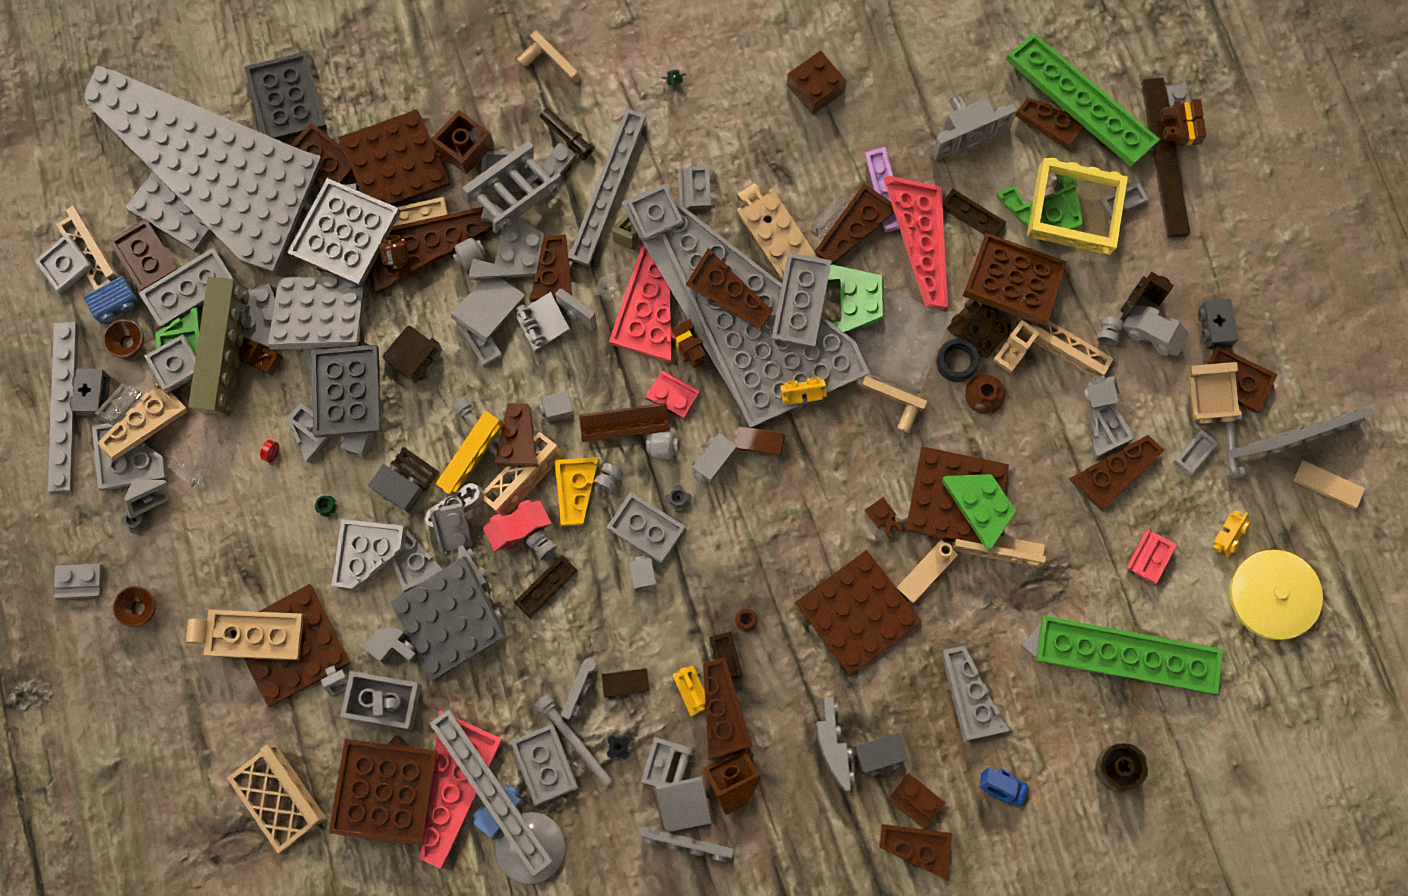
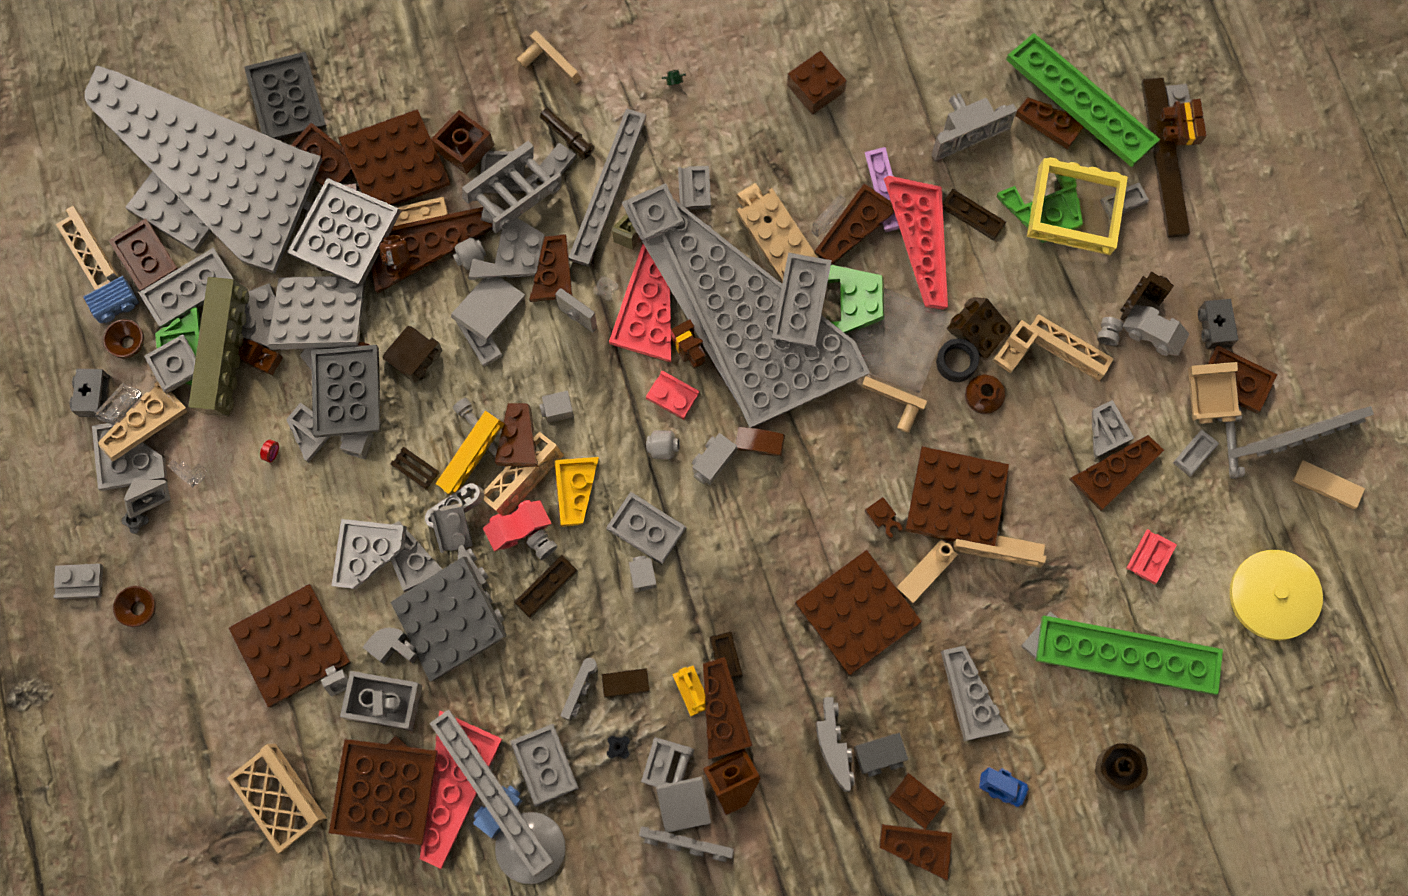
(62, 418): light grey plate -> none
(64, 263): light grey tile -> none
(258, 634): tan hinge -> none
(321, 501): dark green plate -> none
(396, 488): dark grey brick -> none
(542, 321): light grey hinge -> none
(546, 706): light grey piece -> none
(608, 477): light grey wheel -> none
(624, 422): reddish brown fence -> none
(678, 504): dark grey plate -> none
(724, 288): reddish brown wing -> none
(746, 613): reddish brown plate -> none
(811, 388): yellow hinge -> none
(981, 504): bright green wing -> none
(1015, 279): reddish brown plate -> none
(1102, 391): light grey brick -> none
(1230, 541): yellow hinge -> none

